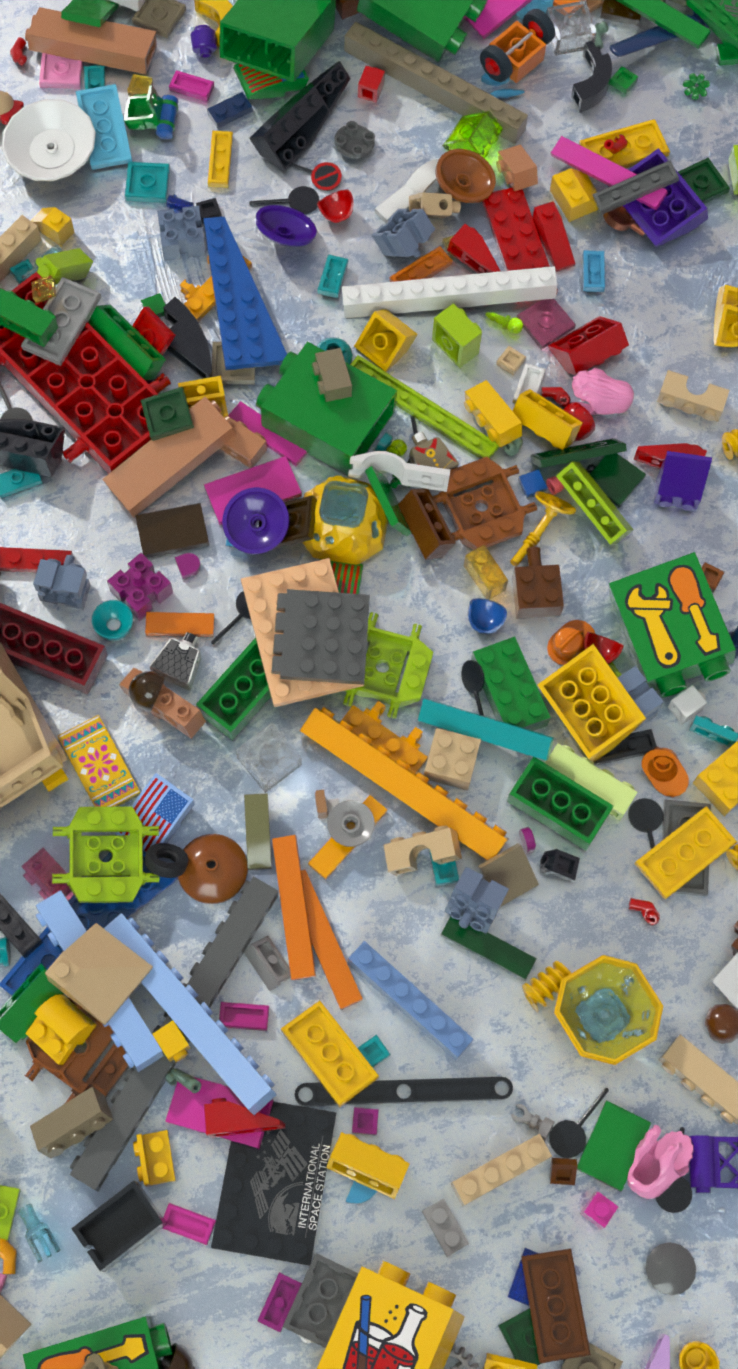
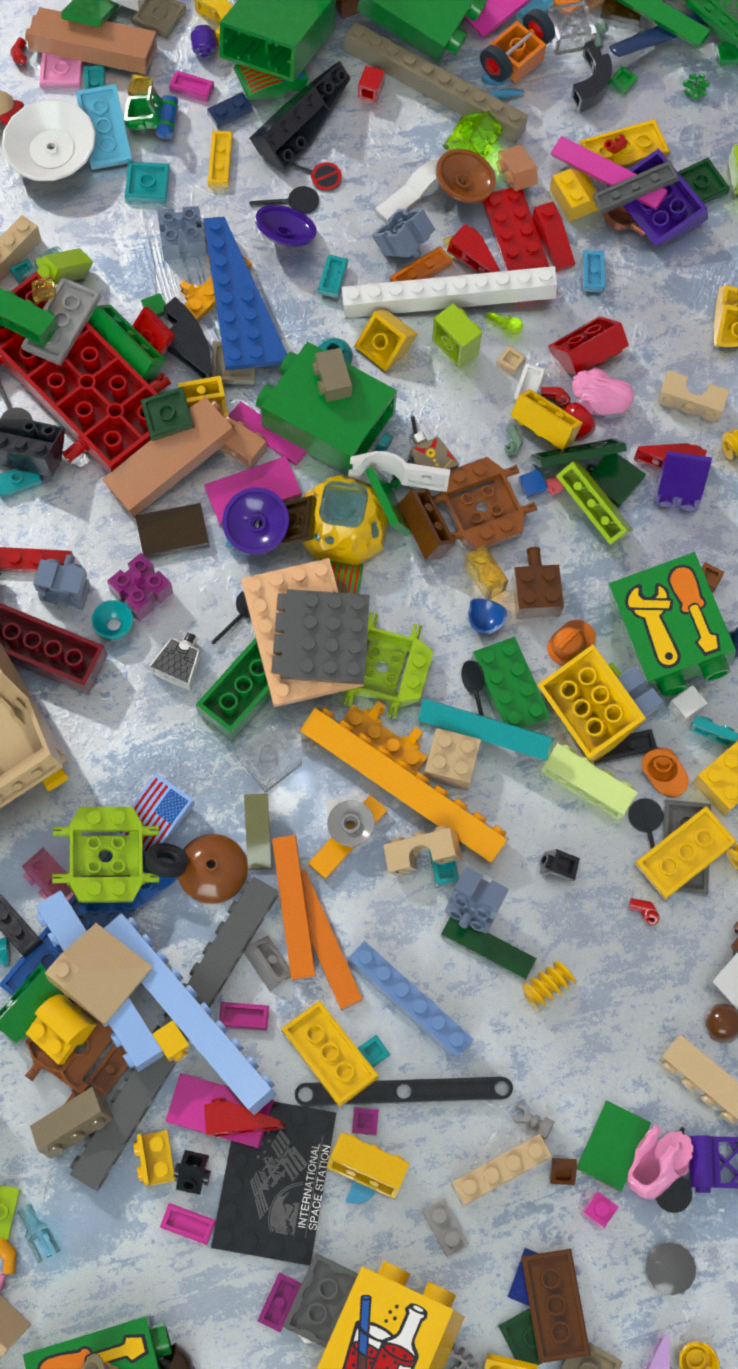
(54, 224): yellow slope -> none
(99, 764): yellow tile -> none
(119, 1226): black piece -> none
(145, 689): dark brown helmet -> none
(171, 708): nougat brick -> none
(176, 203): clear blue pin -> none
(179, 623): orange tile -> none
(188, 565): magenta tile -> none
(188, 1081): sand green arm -> none
(191, 1177): none -> black brick
(209, 209): black tile -> none
(321, 804): medium nougat tile -> none
(337, 206): red helmet -> none
(354, 140): dark grey dish -> none
(397, 447): clear neon green bar -> none
(432, 414): lime tile -> none
(435, 204): tan torso -> none
(493, 414): yellow brick -> none
(510, 870): dark tan tile -> none
(527, 840): magenta tile -> none
(546, 322): clear pink tile -> none
(553, 507): yellow dish -> none
(559, 803): green brick -> none
(568, 1137): black piece -> none
(608, 648): red helmet -> none
(626, 997): clear light blue rock -> none

